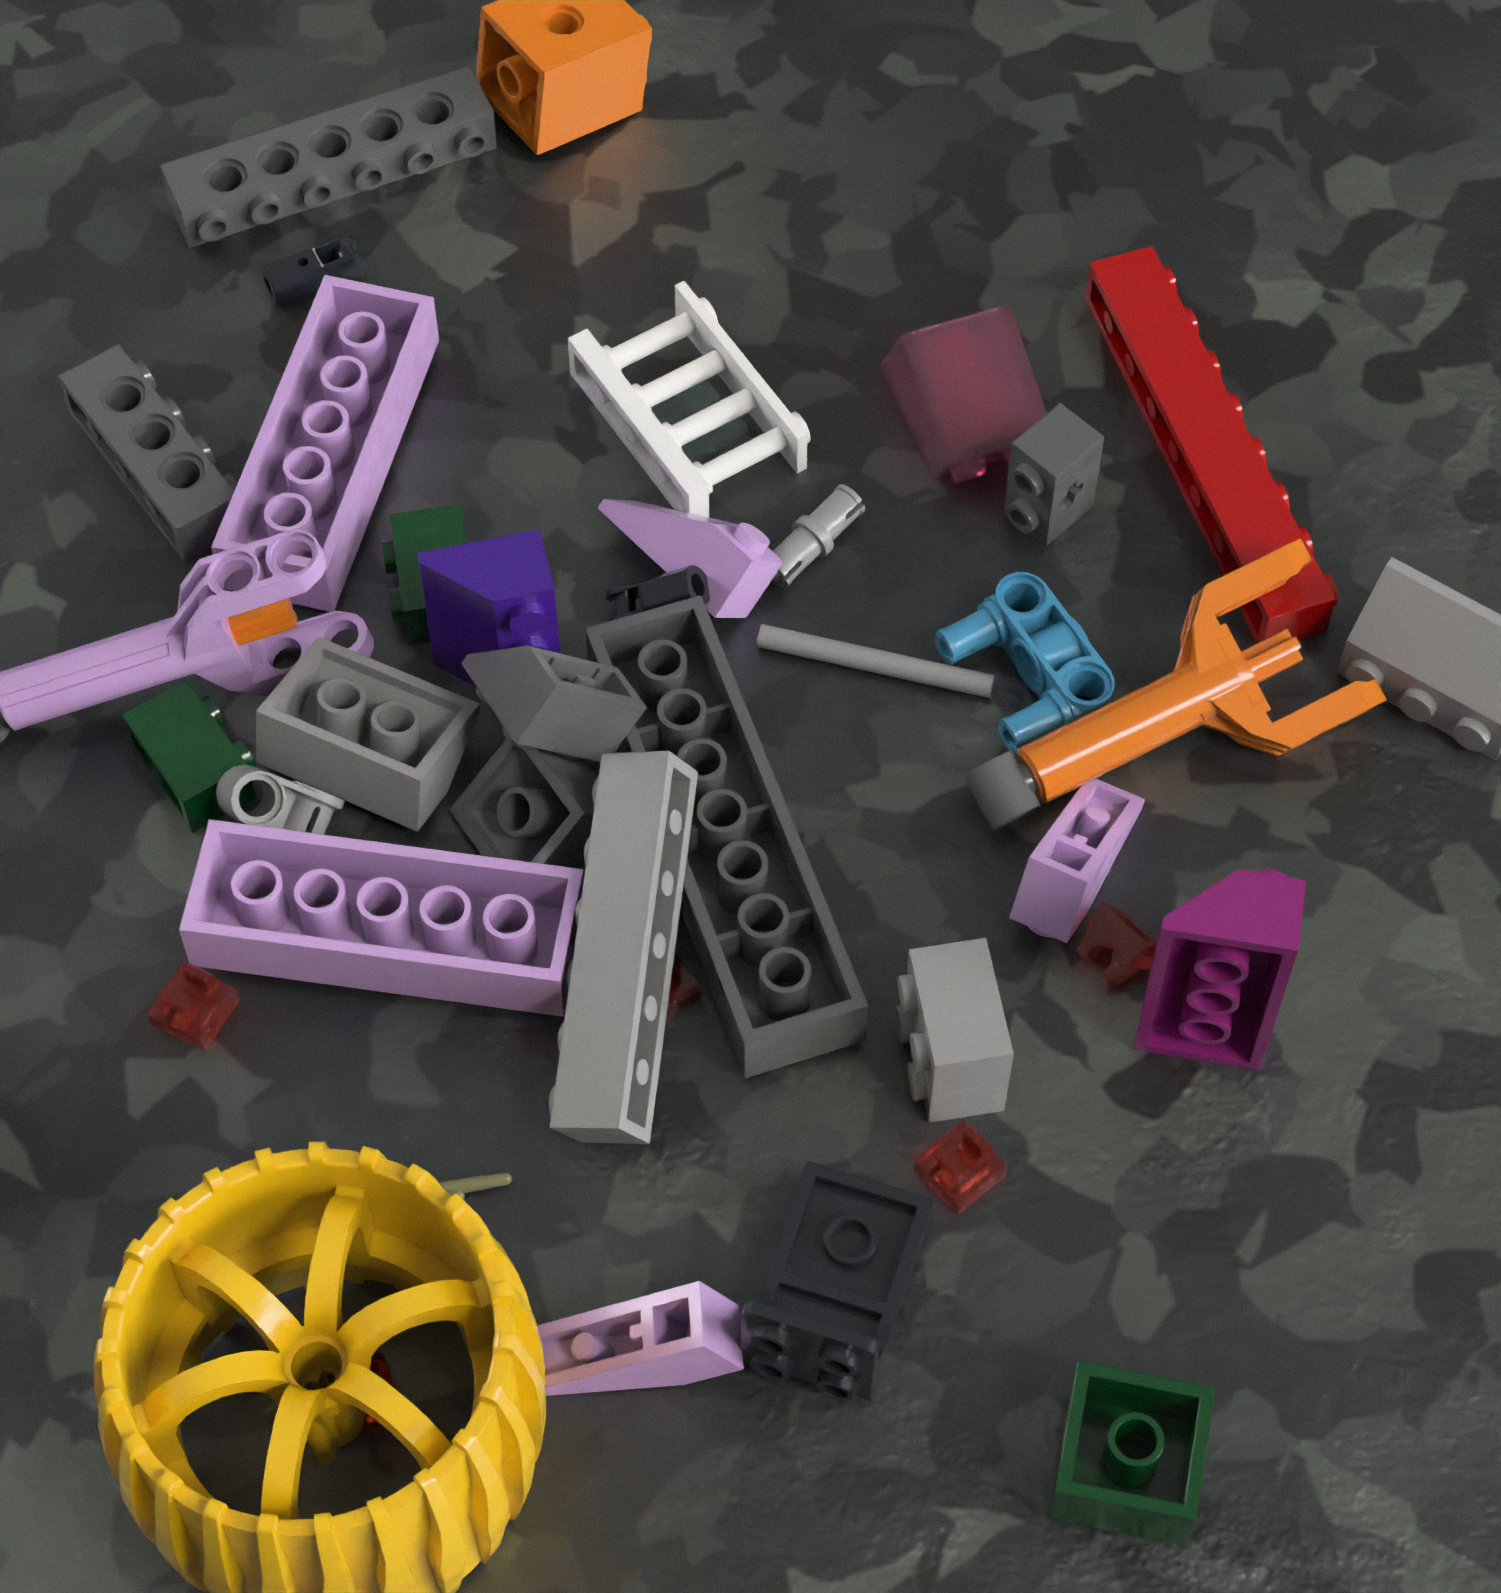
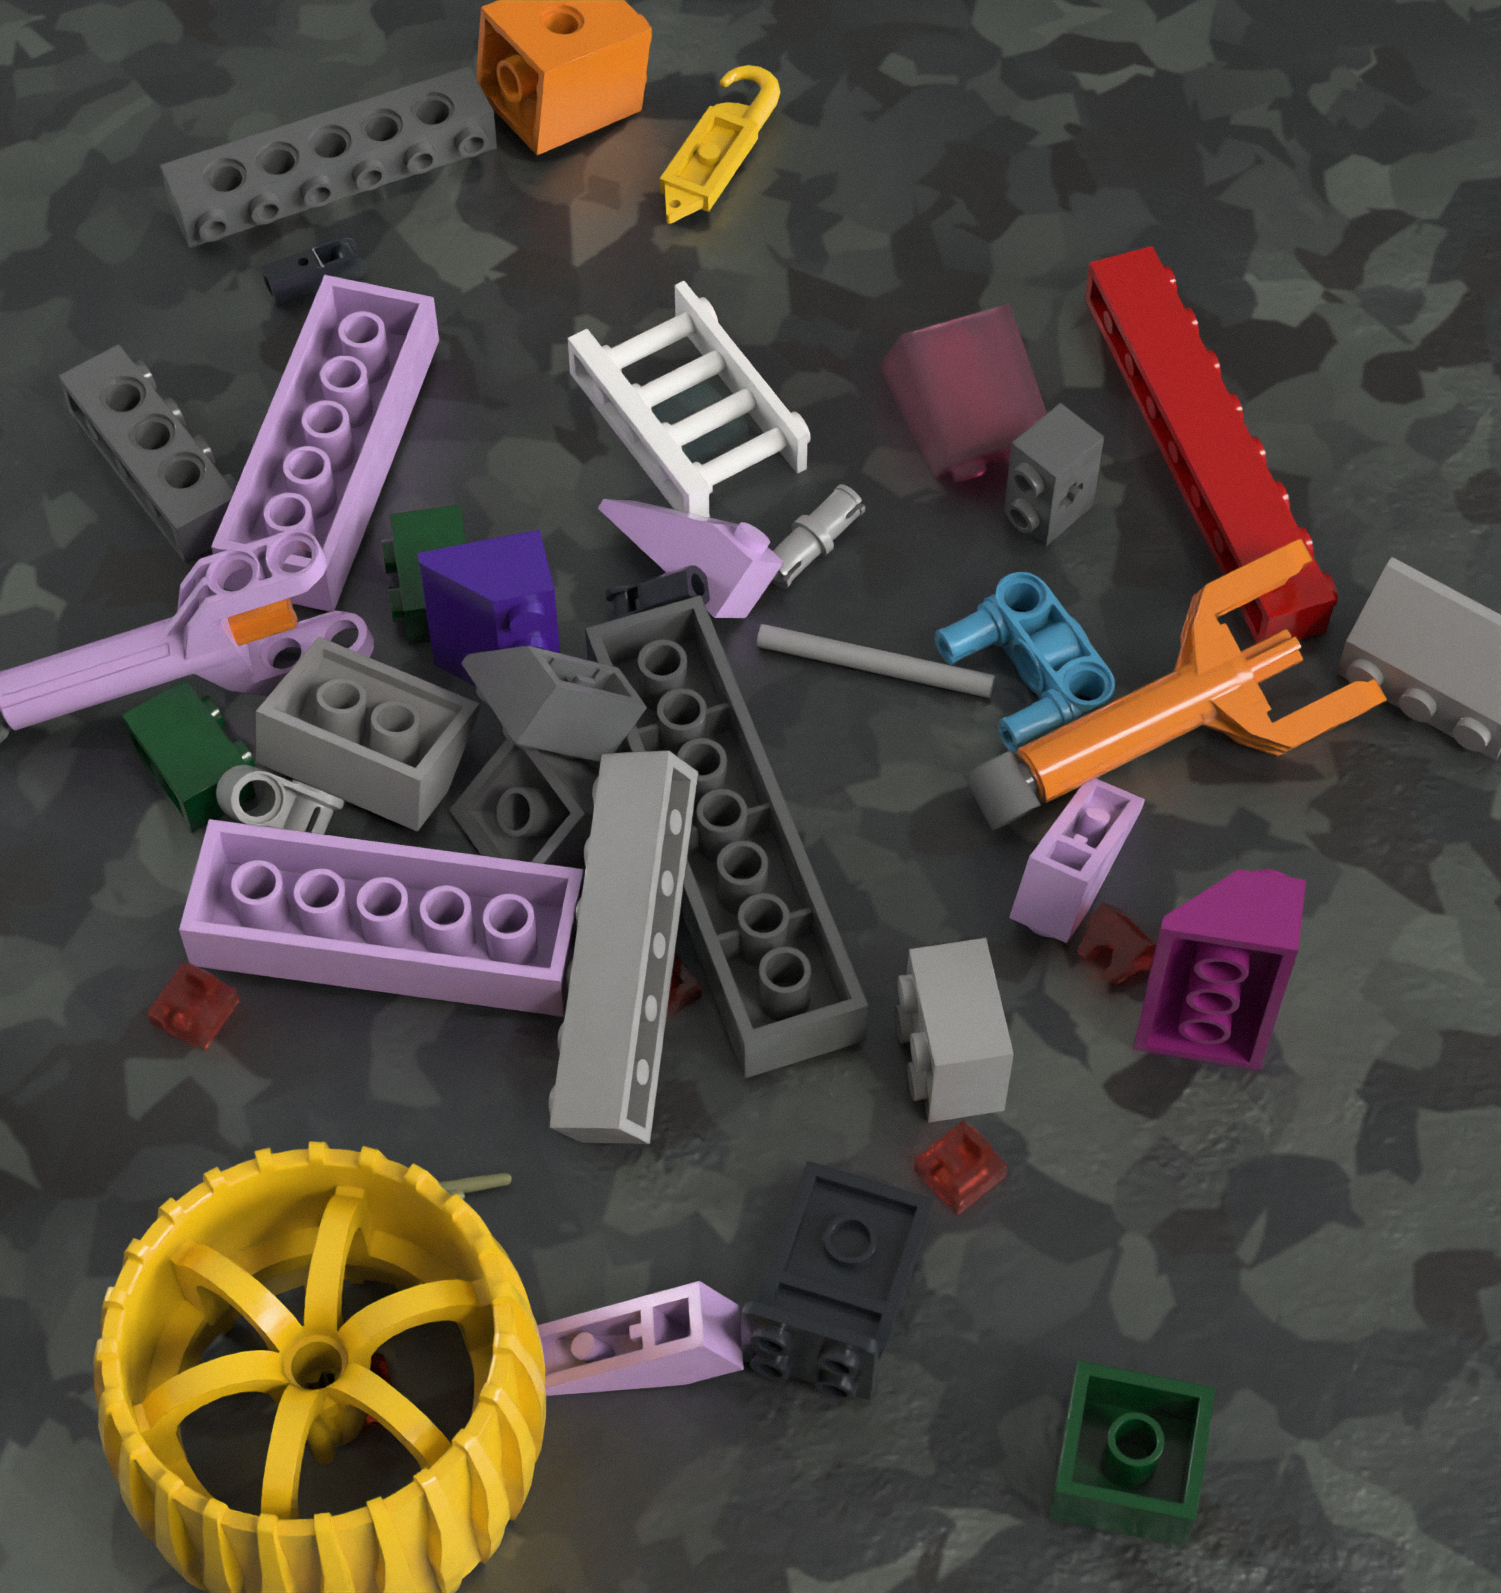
(717, 146): none -> yellow plate

